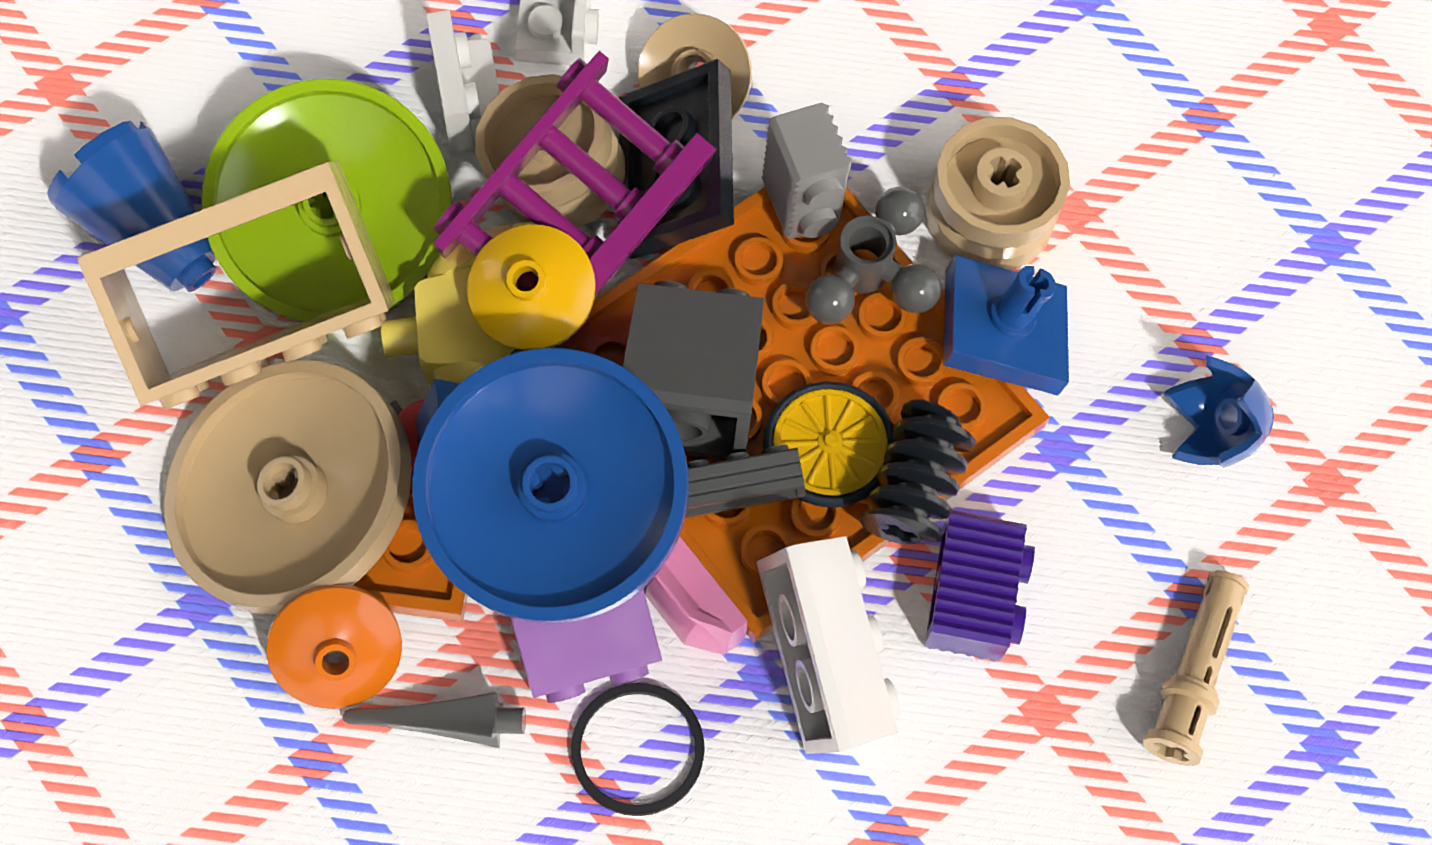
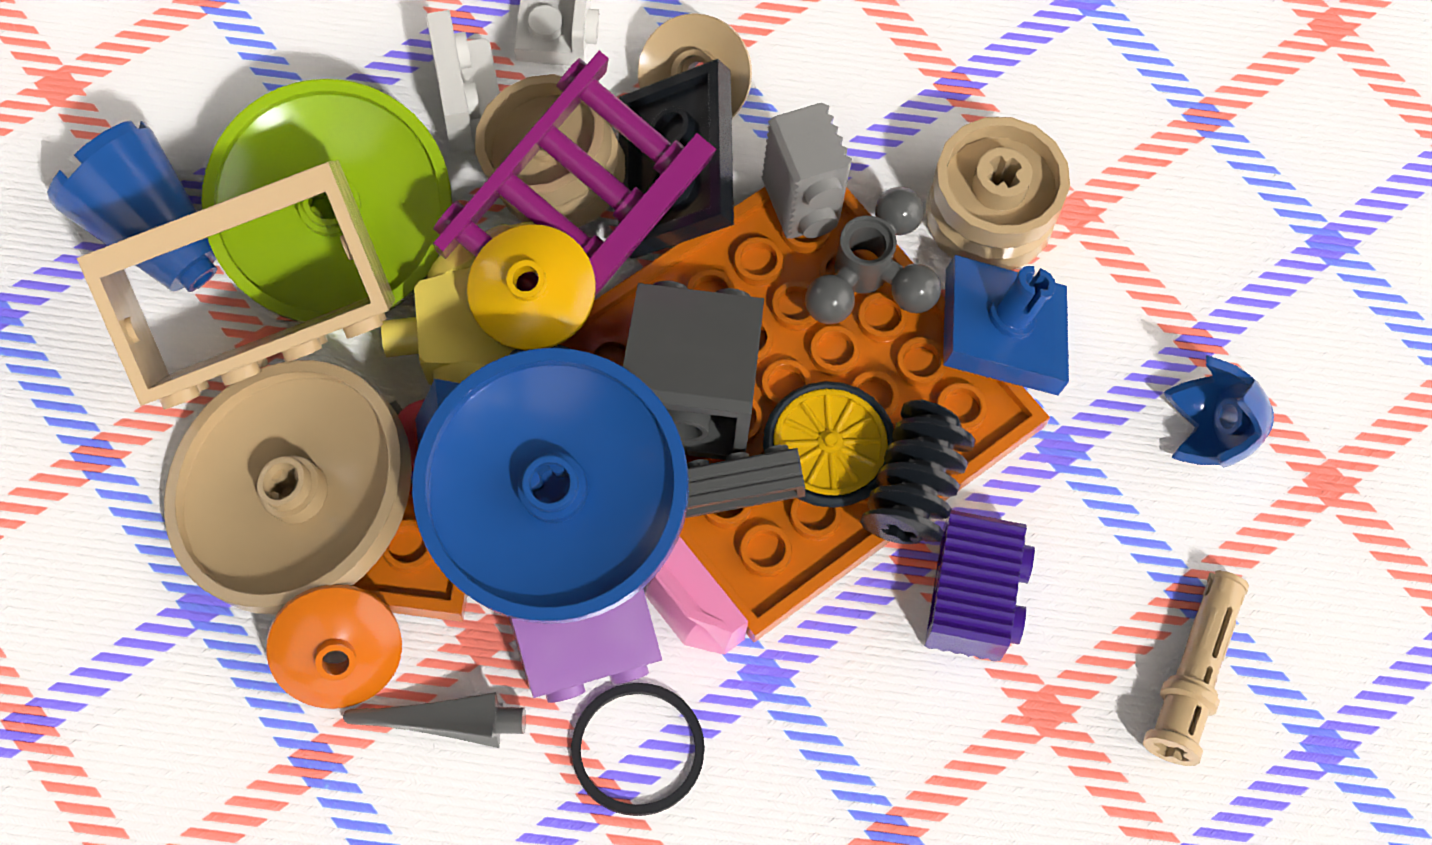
(828, 645): white slope -> none

